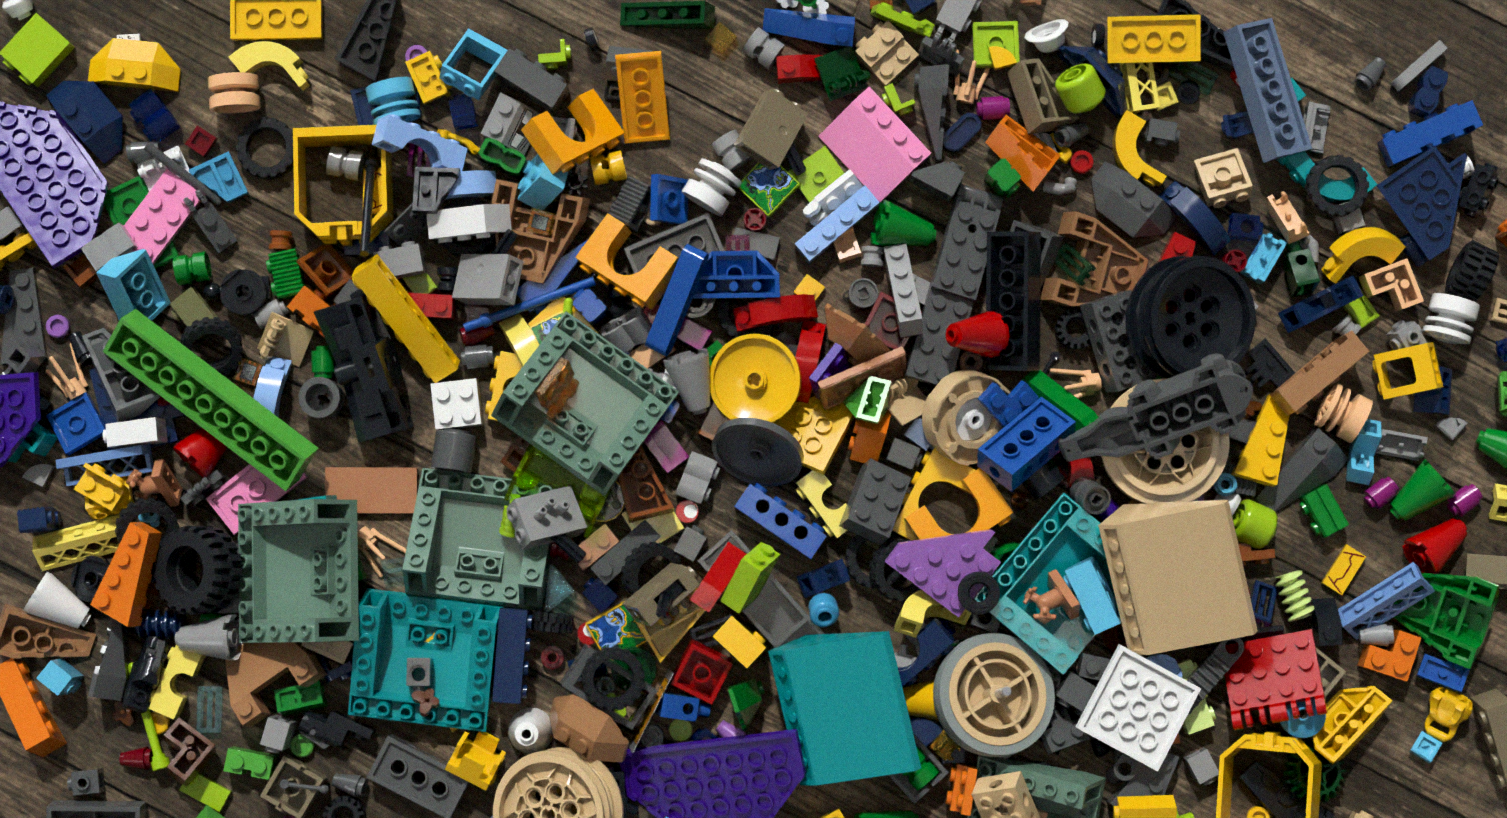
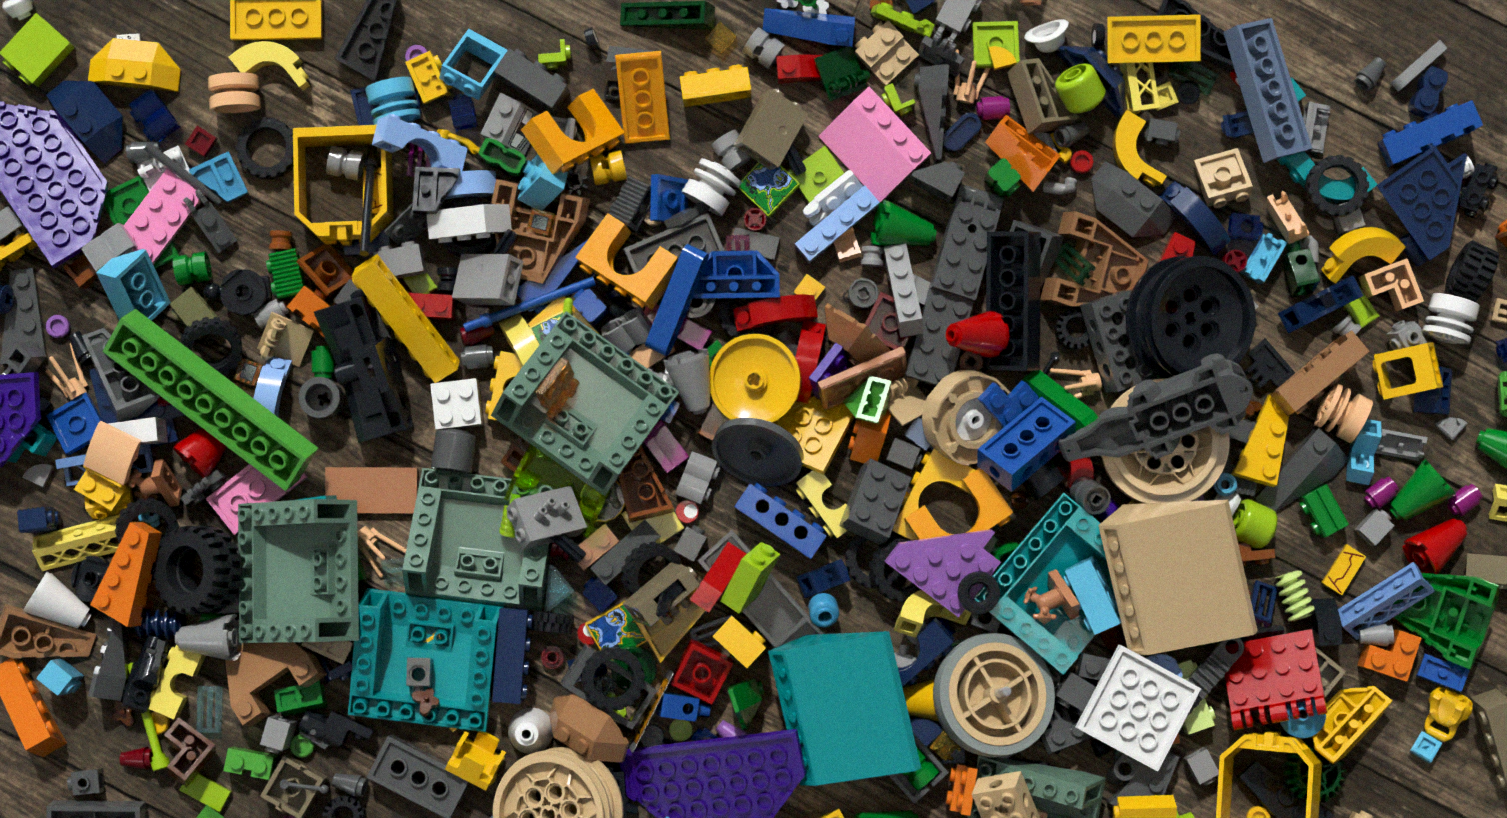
(112, 452): none -> light nougat slope
(686, 215): none -> dark grey tile
(715, 86): none -> yellow slope
(1374, 527): none -> light grey brick

